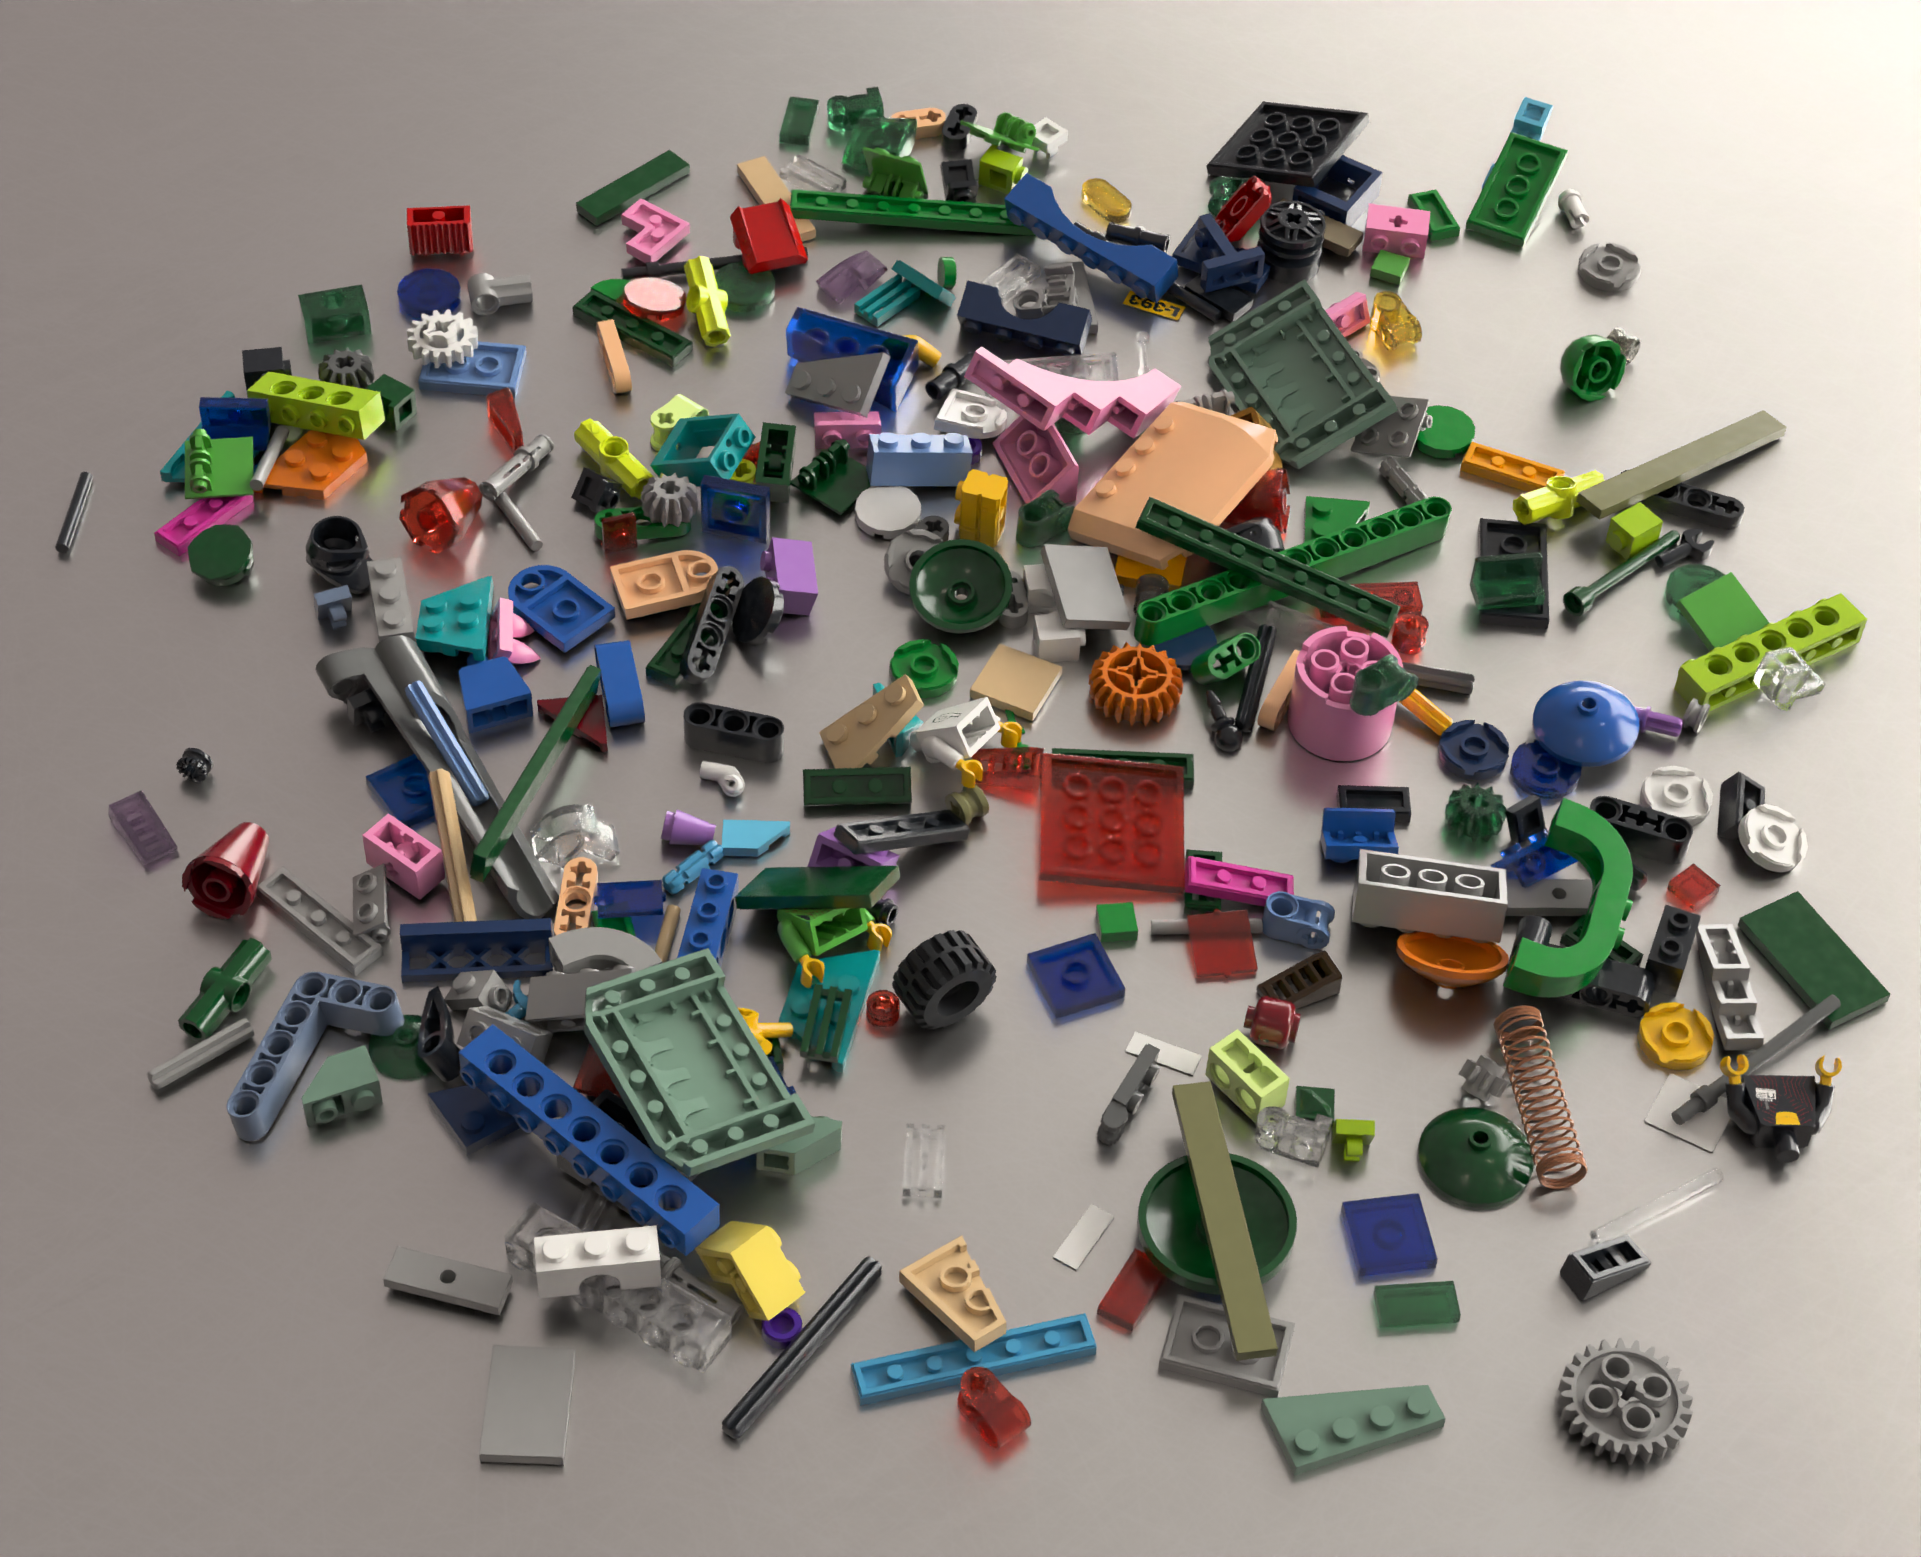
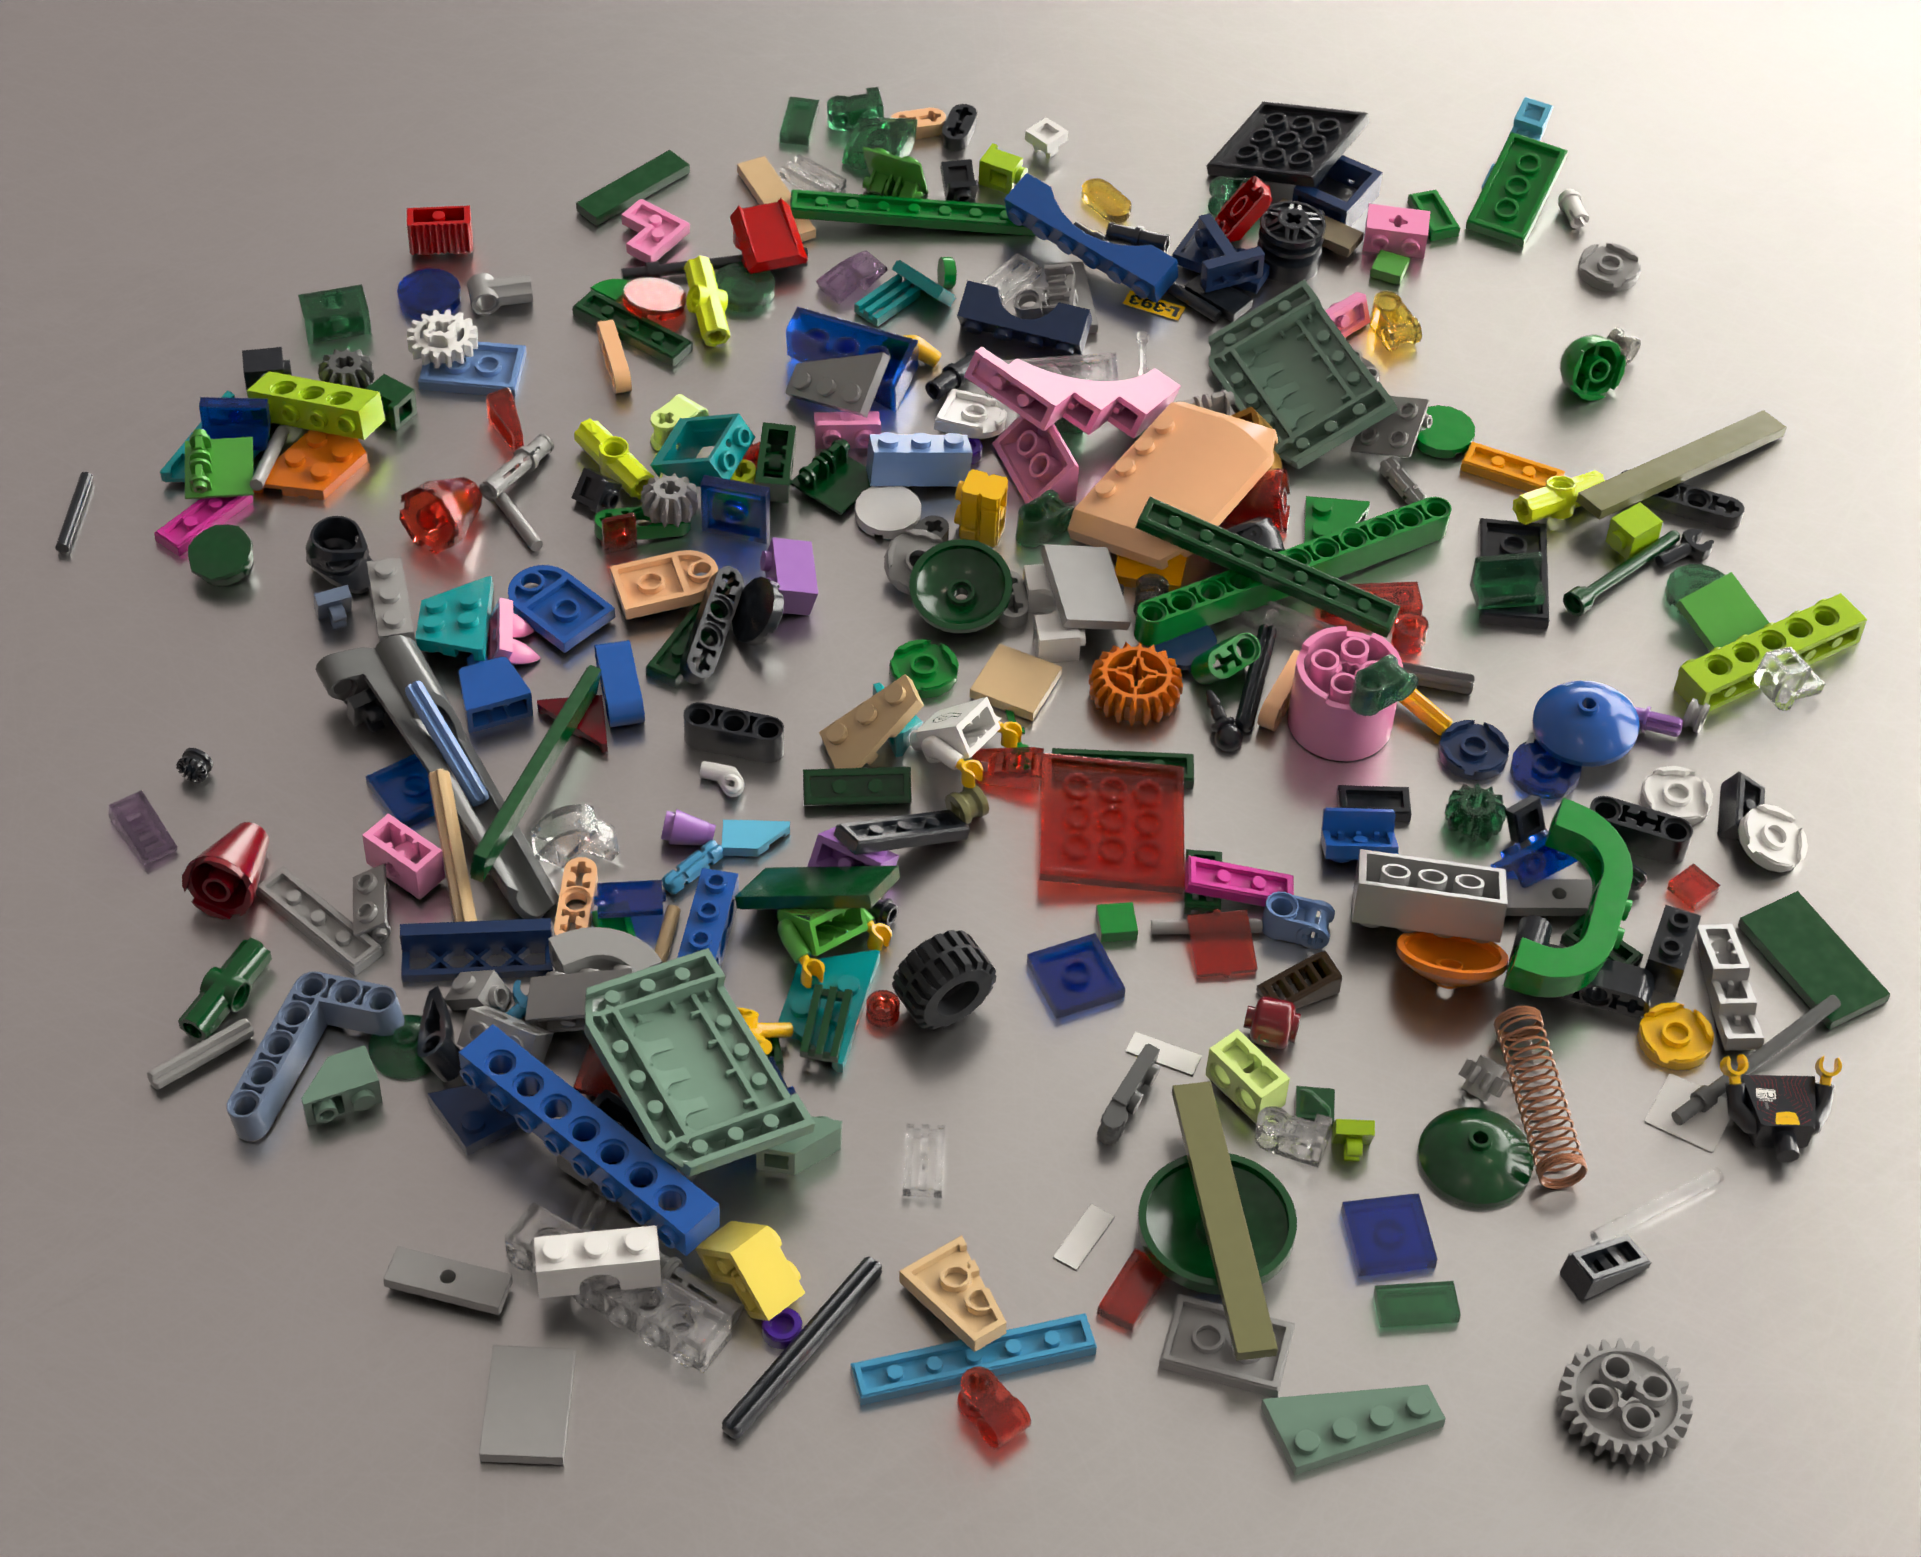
(1008, 131): bright green hinge -> none

